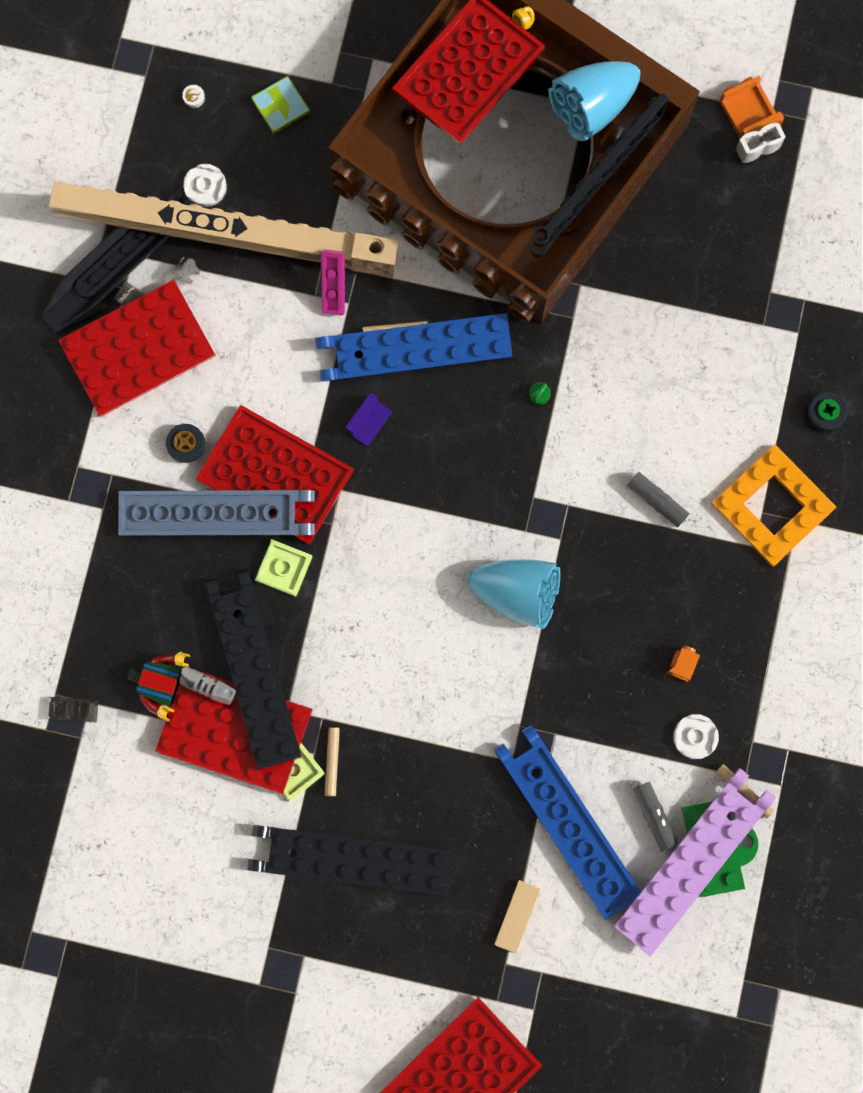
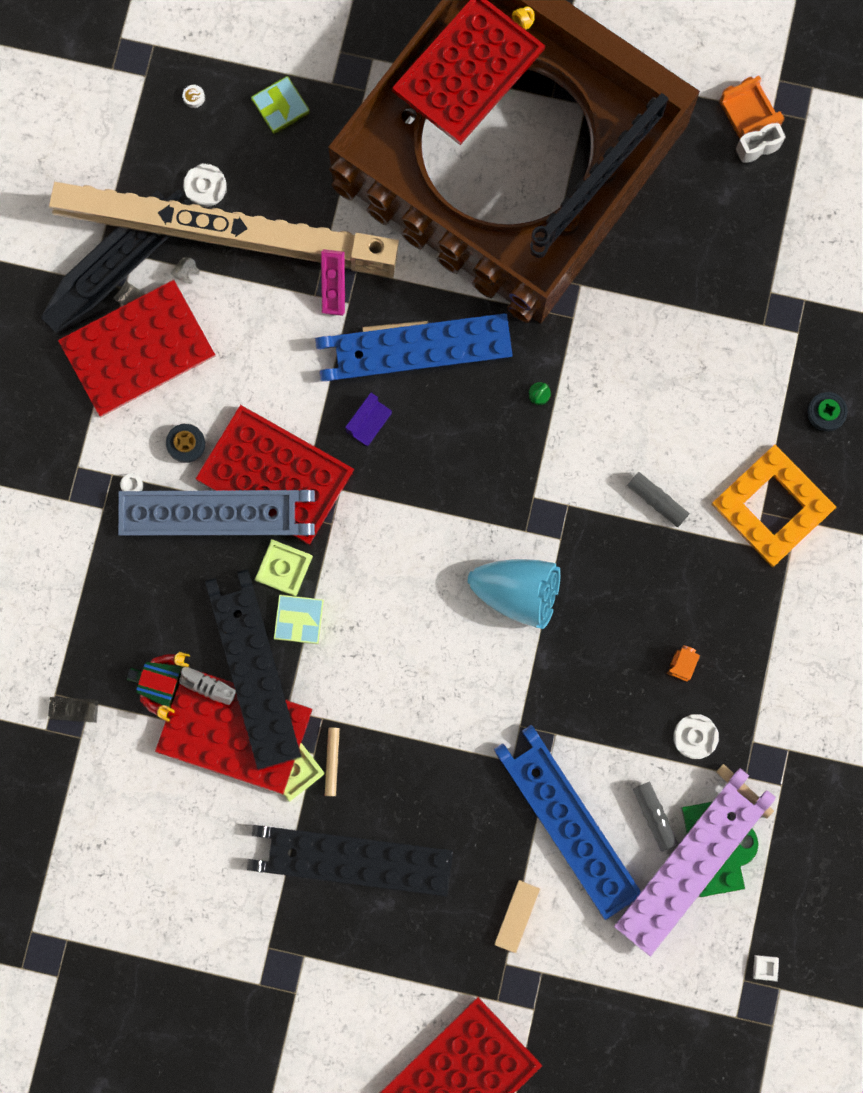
(131, 482): none -> white tile
(298, 619): none -> tile
(593, 95): medium azure cylinder -> none
(765, 968): none -> white tile

